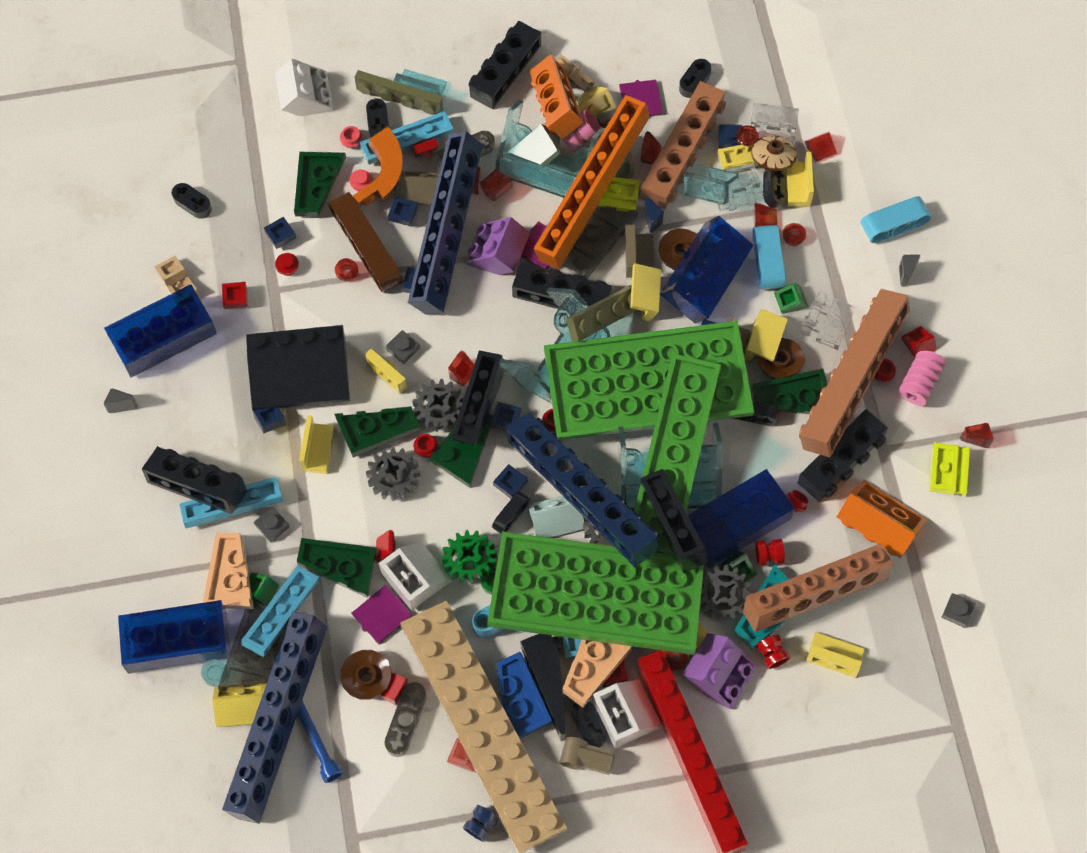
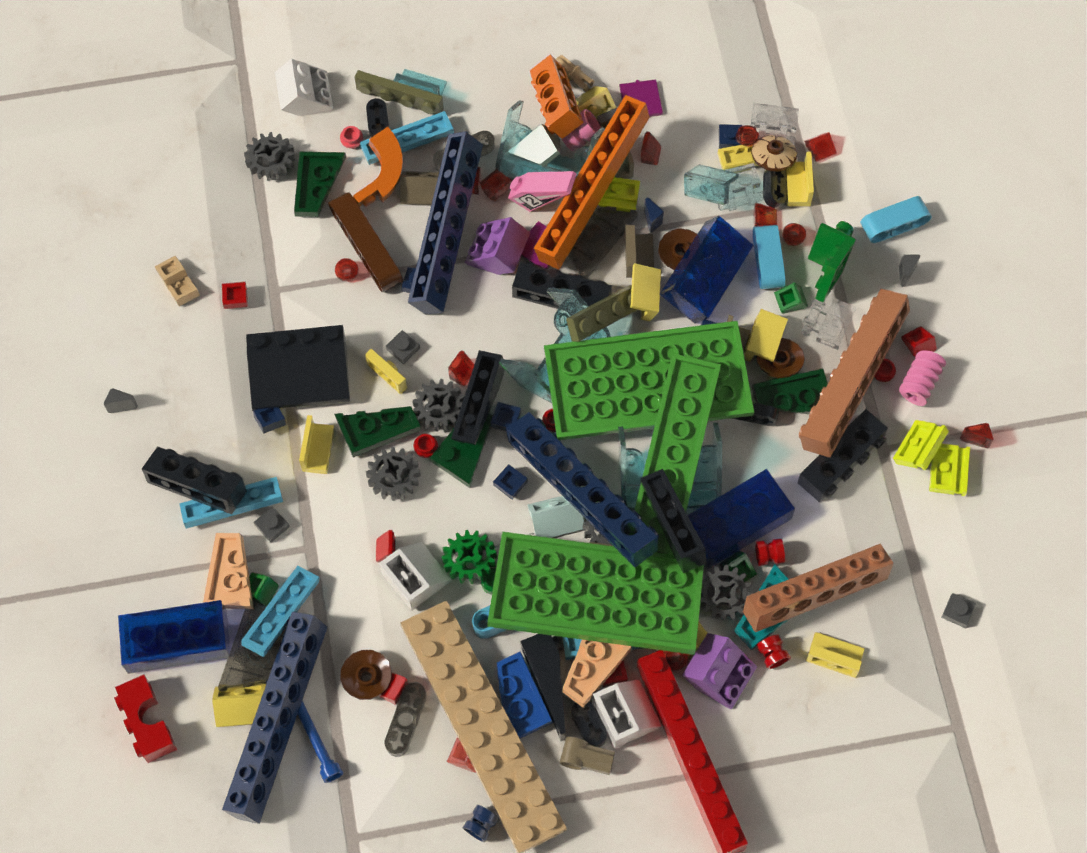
(135, 699): none -> red arch
(160, 330): clear blue brick -> none
(194, 197): black beam -> none
(212, 672): clear light blue tile -> none
(269, 156): none -> dark grey gear
(280, 232): dark blue plate -> none
(287, 264): red plate -> none
(339, 562): dark green wing -> none
(360, 179): coral plate -> none
(381, 614): magenta piece -> none
(402, 211): dark blue plate -> none
(425, 149): red plate -> none
(491, 91): black brick -> none
(511, 512): black beam -> none
(540, 188): none -> bright pink slope
(691, 75): black beam -> none
(704, 98): nougat brick -> none
(798, 500): red plate -> none
(831, 251): none -> green plate
(881, 518): orange slope -> none
(920, 444): none -> neon yellow plate

